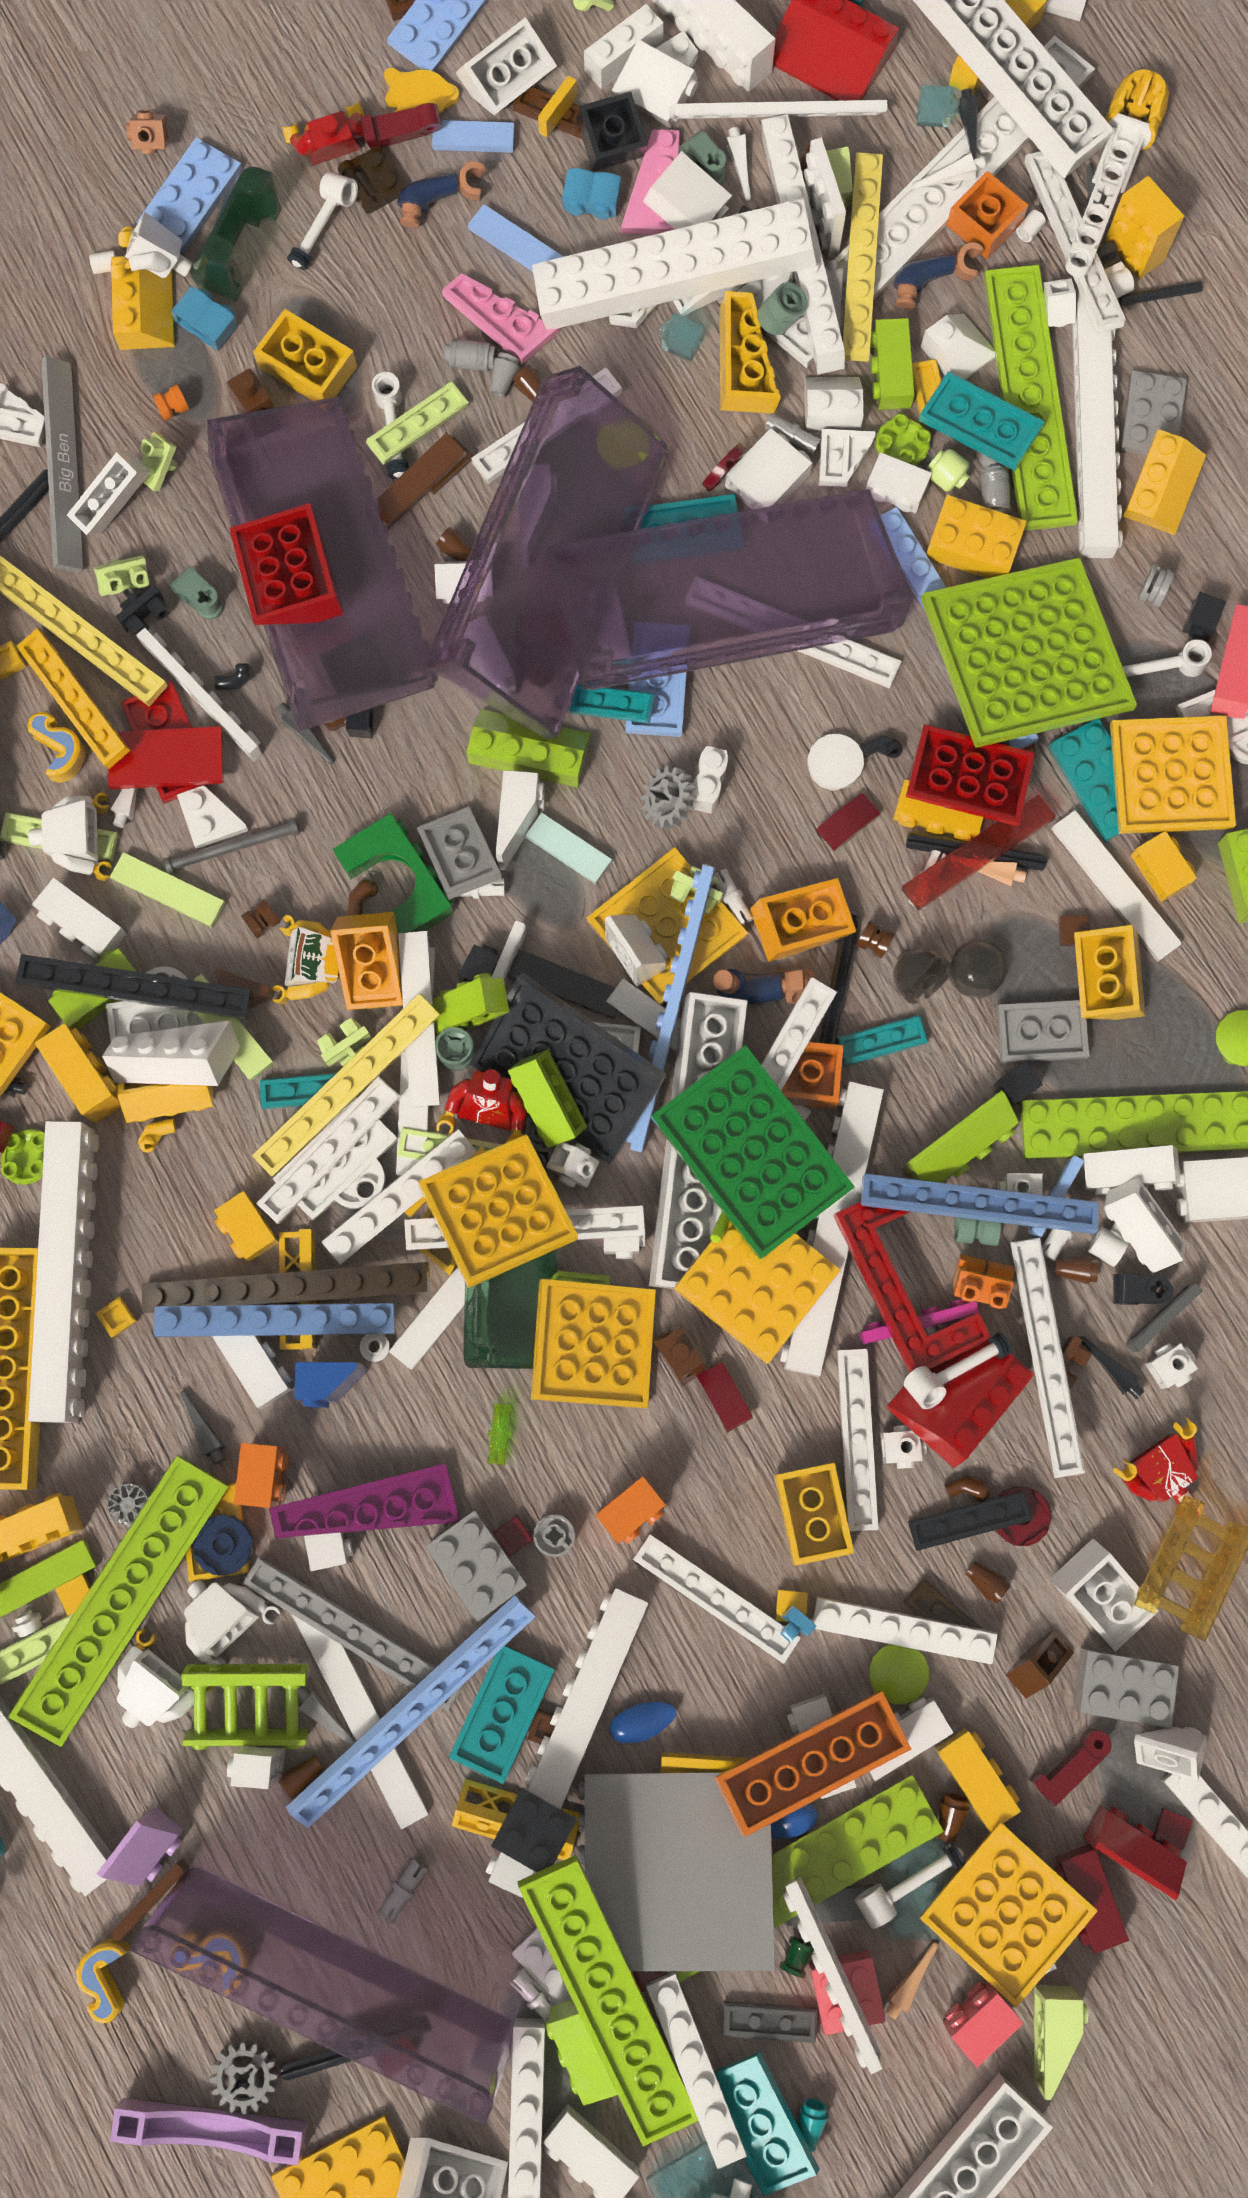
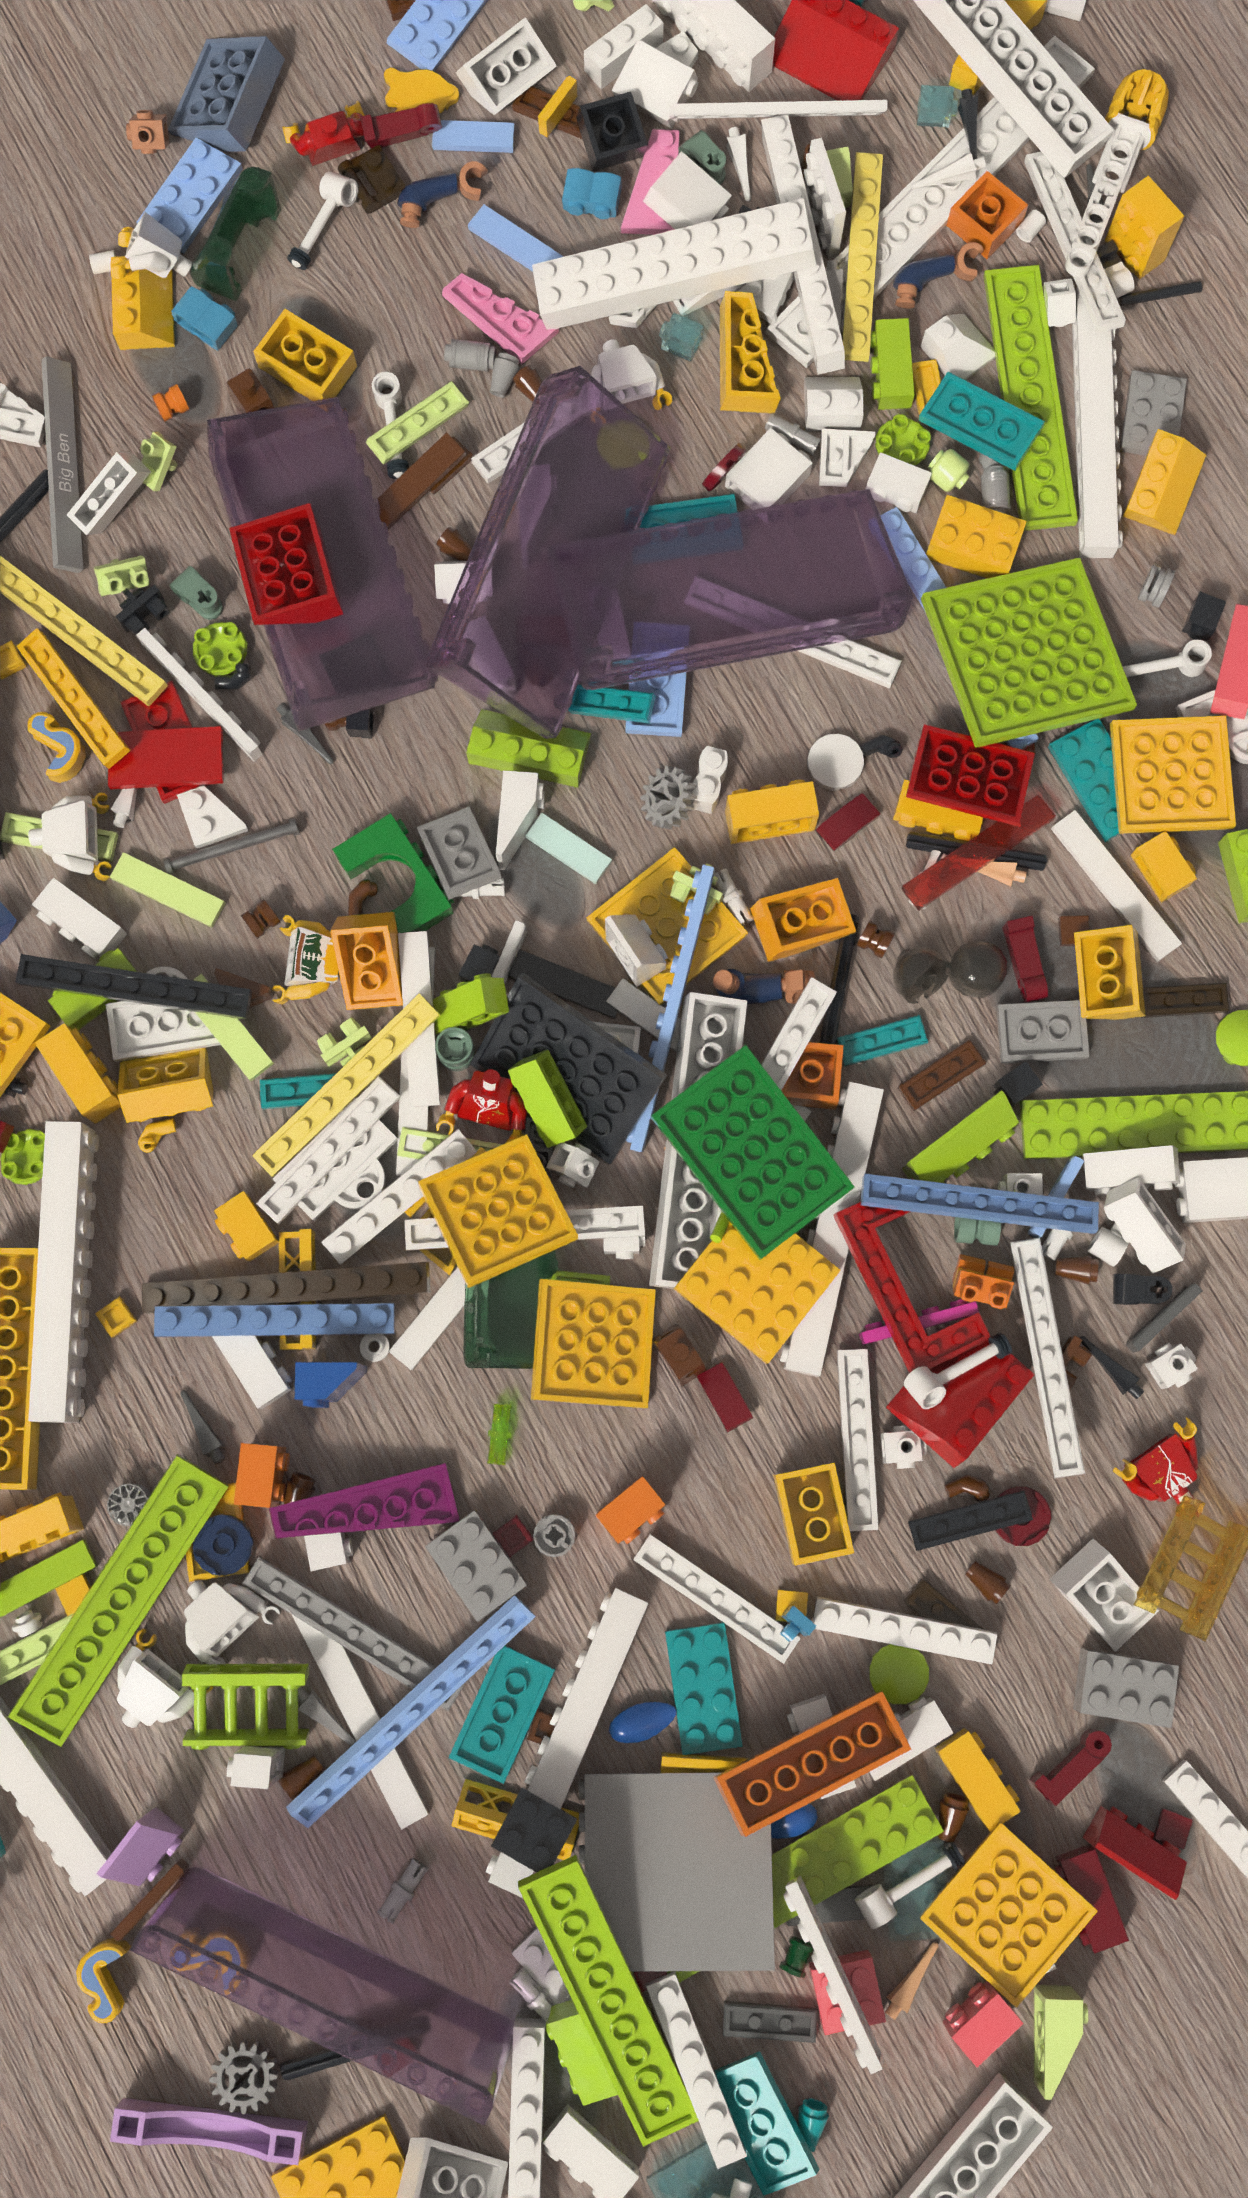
(174, 1055): white wedge -> none
(219, 648): none -> lime dish
(227, 92): none -> sand blue slope
(299, 1487): none -> reddish brown cone
(630, 374): none -> white torso
(703, 1688): none -> teal plate
(771, 811): none -> yellow brick
(782, 308): sand green wheel -> none
(941, 1075): none -> reddish brown tile
(1025, 958): none -> dark red leg
(1040, 1664): reddish brown slope -> none
(1172, 1751): white slope -> none
(1185, 1000): none -> dark brown tile

